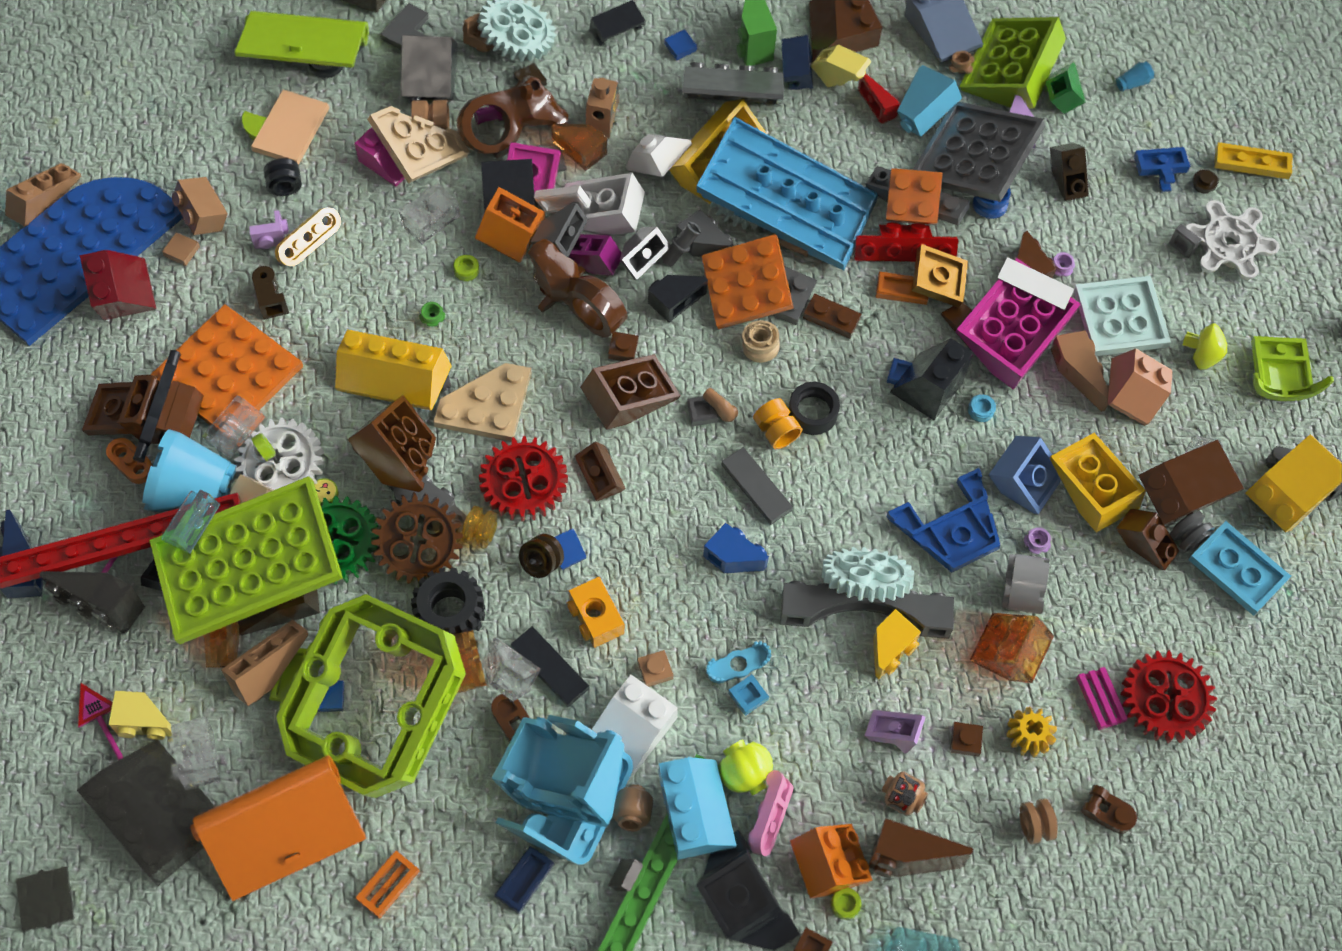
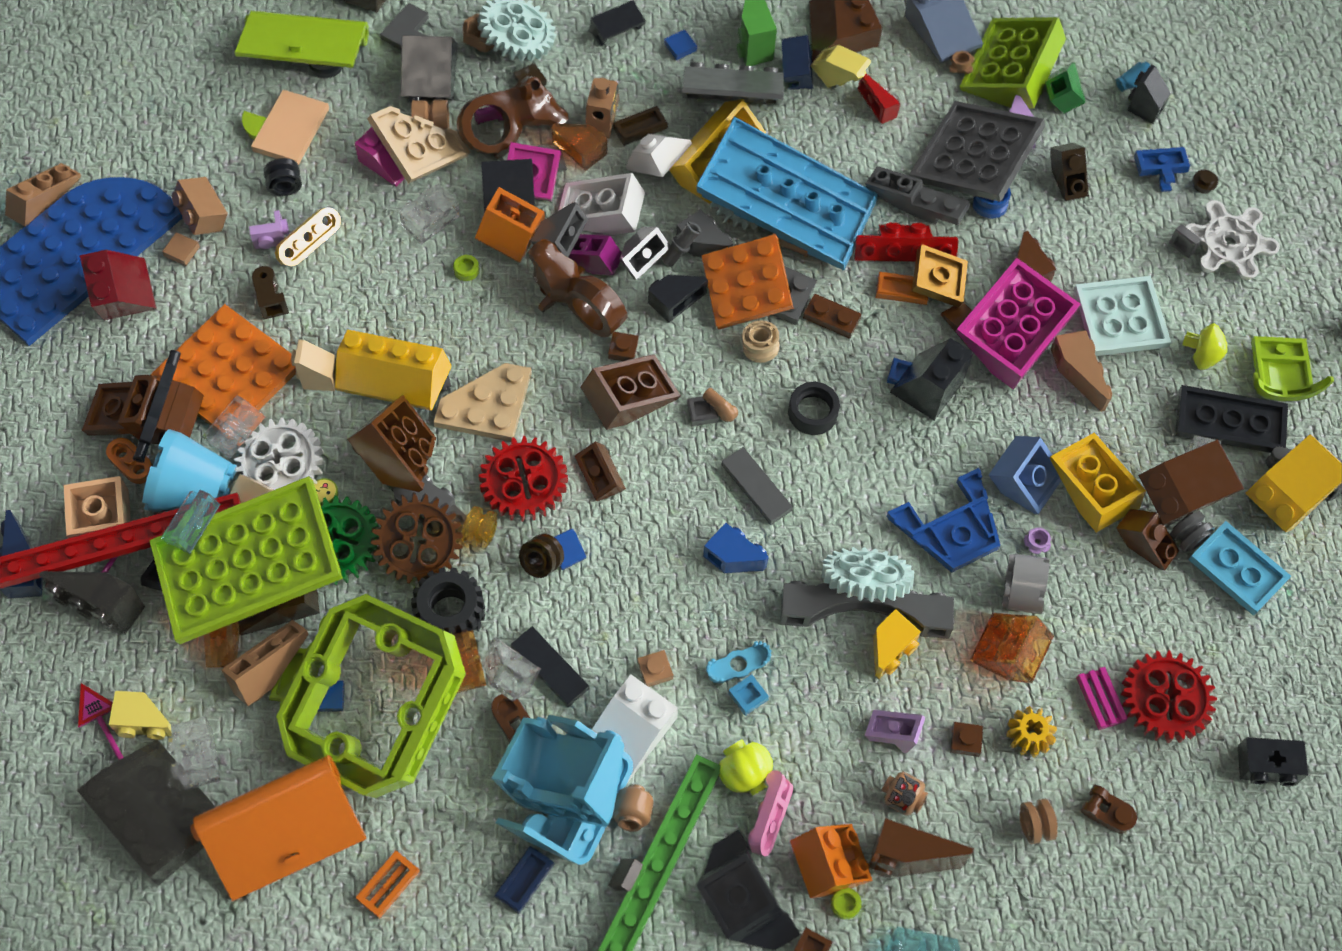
(44, 899): clear smoke piece -> none
(95, 505): none -> light nougat brick
(263, 446): lime tile -> none
(314, 366): none -> tan slope
(429, 309): bright green plate -> none
(556, 199): white tile -> none
(594, 596): light orange brick -> none
(639, 125): none -> dark brown tile
(696, 807): medium azure slope -> none
(779, 427): light orange wheel -> none
(914, 196): orange plate -> none
(927, 100): medium azure slope -> none
(981, 408): medium azure tile -> none
(1035, 283): white sticker -> none
(1067, 261): lavender plate -> none
(1138, 385): nougat slope -> none
(1149, 96): none -> black slope
(1231, 418): none -> black plate
(1253, 160): yellow plate -> none
(1286, 754): none -> black brick

